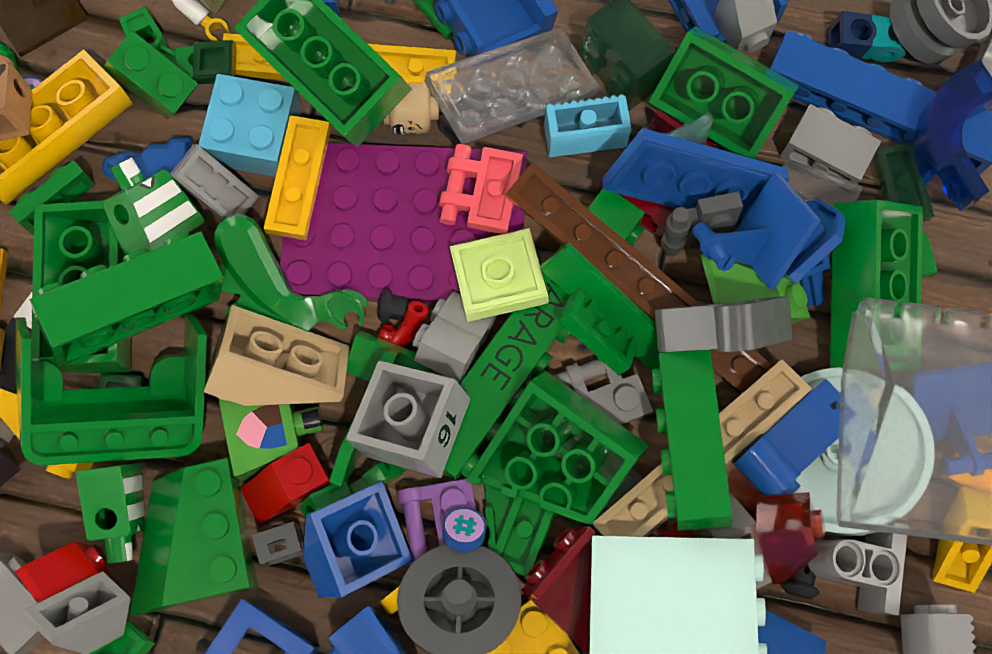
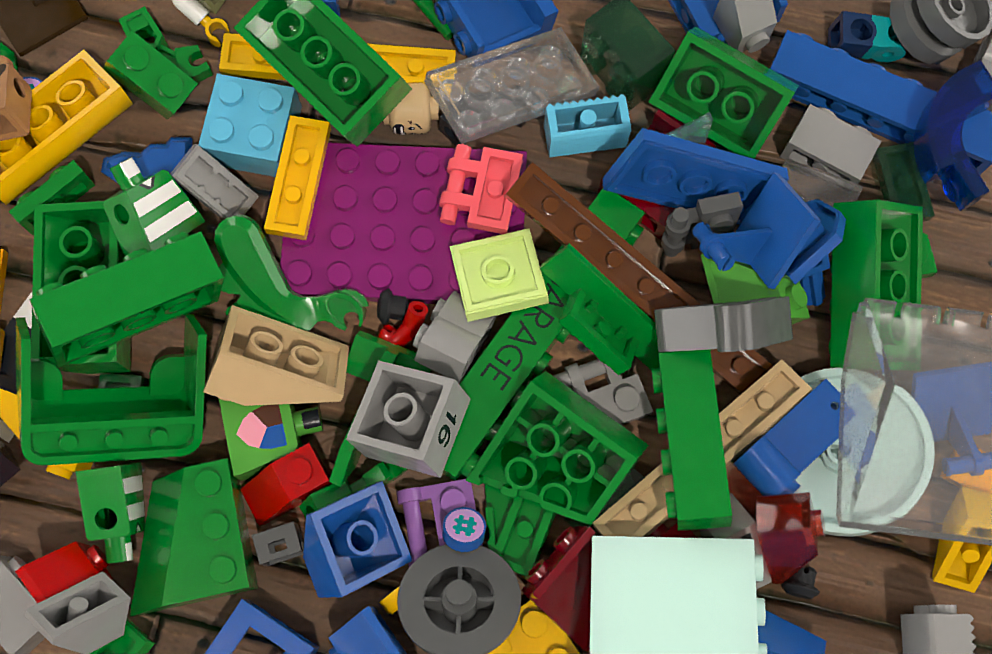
(213, 59): dark green tile -> none
(871, 565): light grey tile -> none

